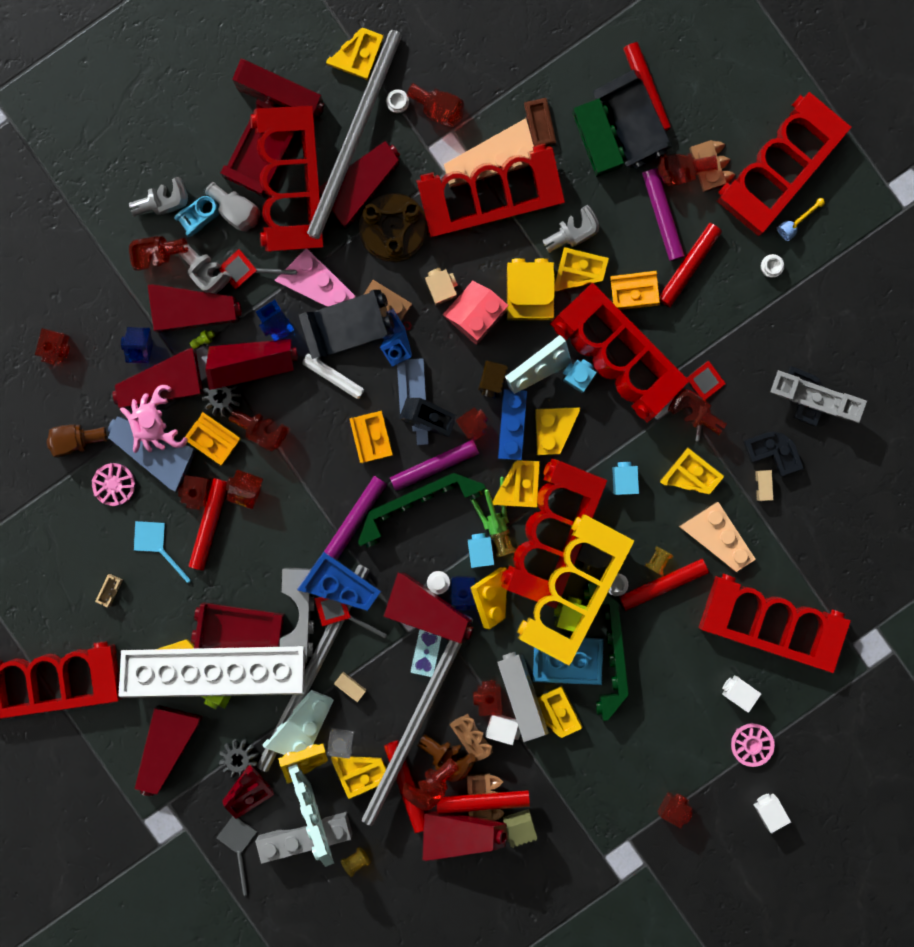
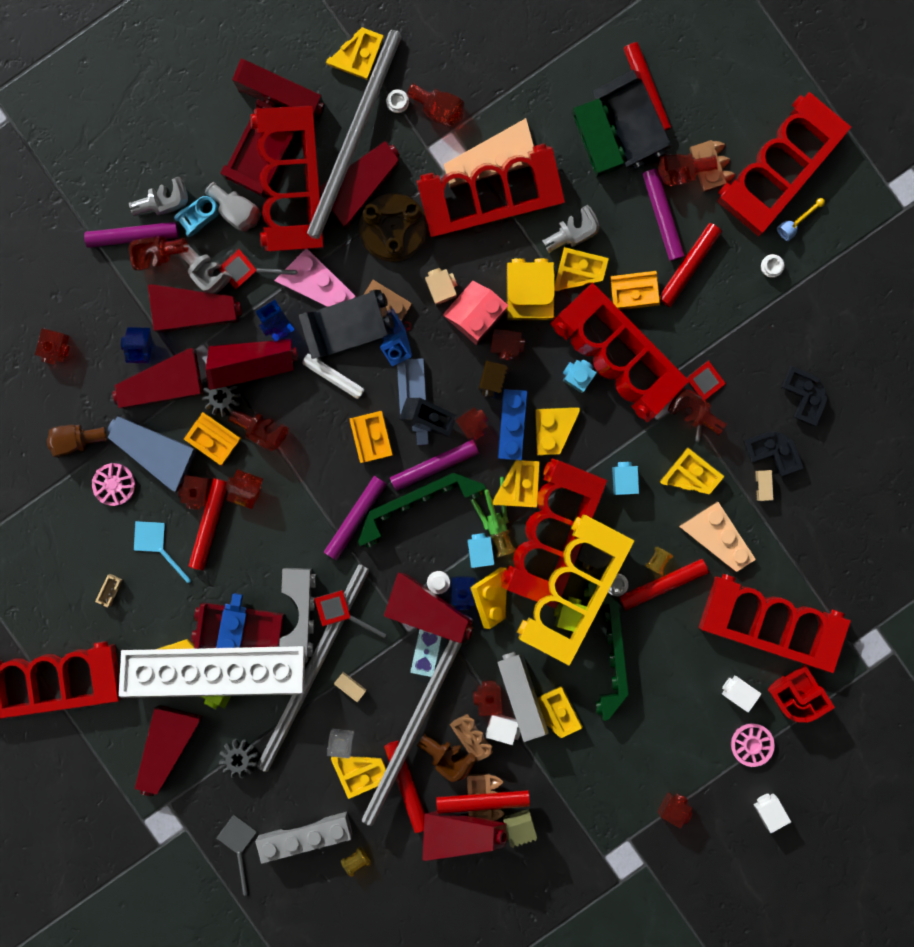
(129, 234): none -> magenta piece
(148, 424): bright pink animal -> none
(204, 338): lime piece -> none
(232, 623): none -> blue hinge
(247, 793): dark red wing -> none
(302, 726): light aqua wing -> none
(306, 760): yellow wing -> none
(312, 816): light aqua wing -> none
(337, 582): blue wing -> none
(433, 788): clear red piece -> none
(507, 344): none -> clear red brick
(539, 366): light aqua wing -> none
(540, 122): copper tile -> none
(584, 668): dark azure tile -> none
(800, 696): none -> red brick
(818, 397): light grey slope -> none

